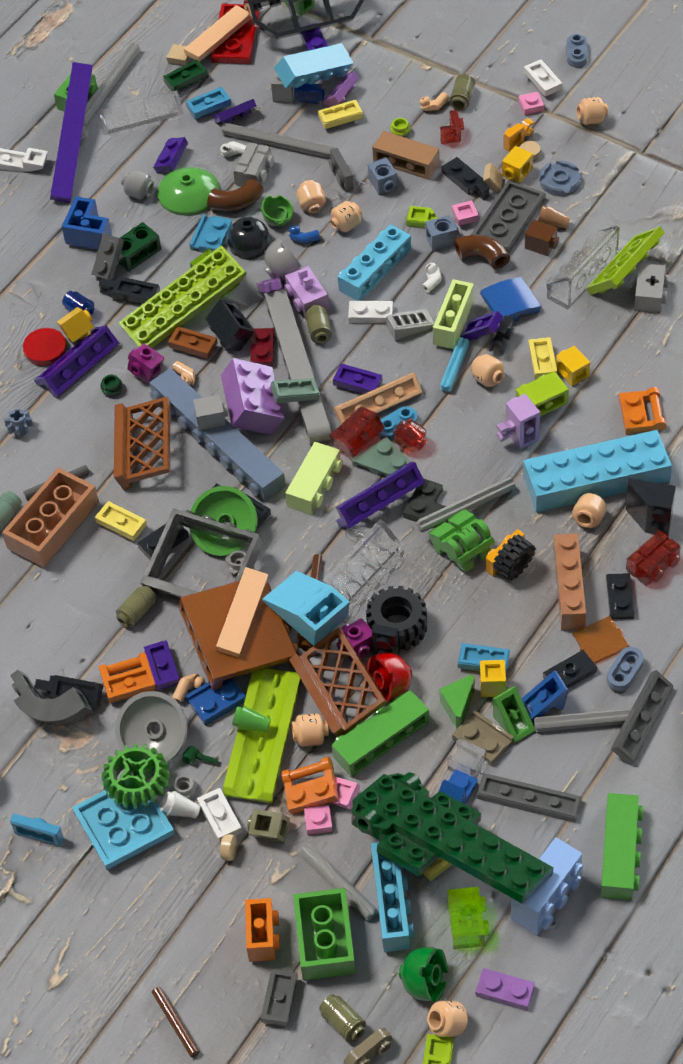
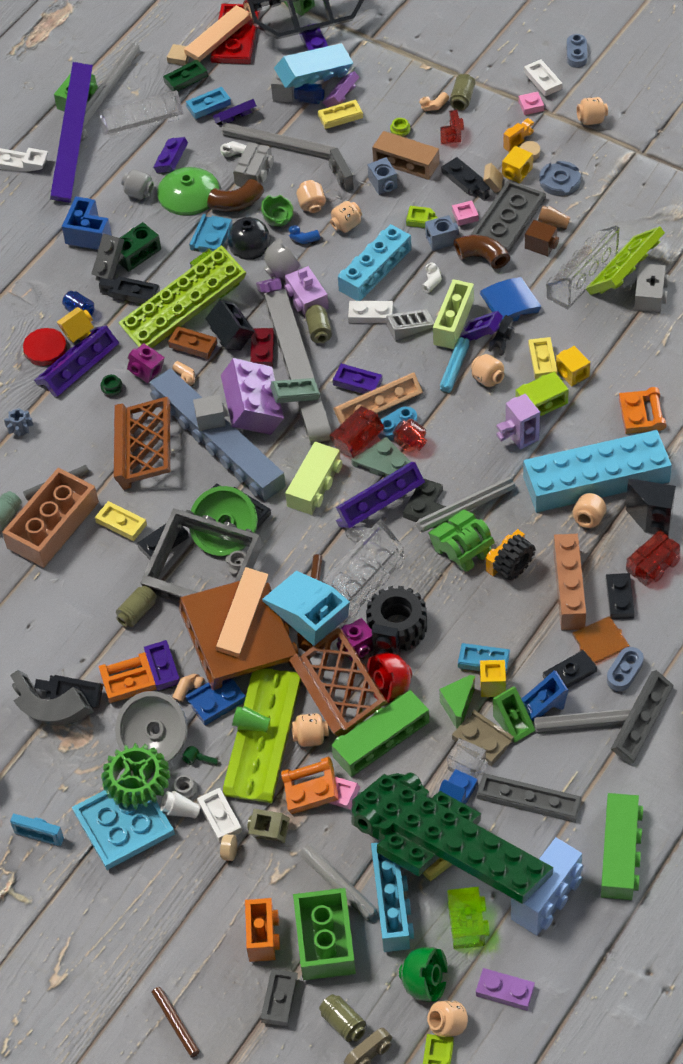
(318, 819): bright pink plate -> none

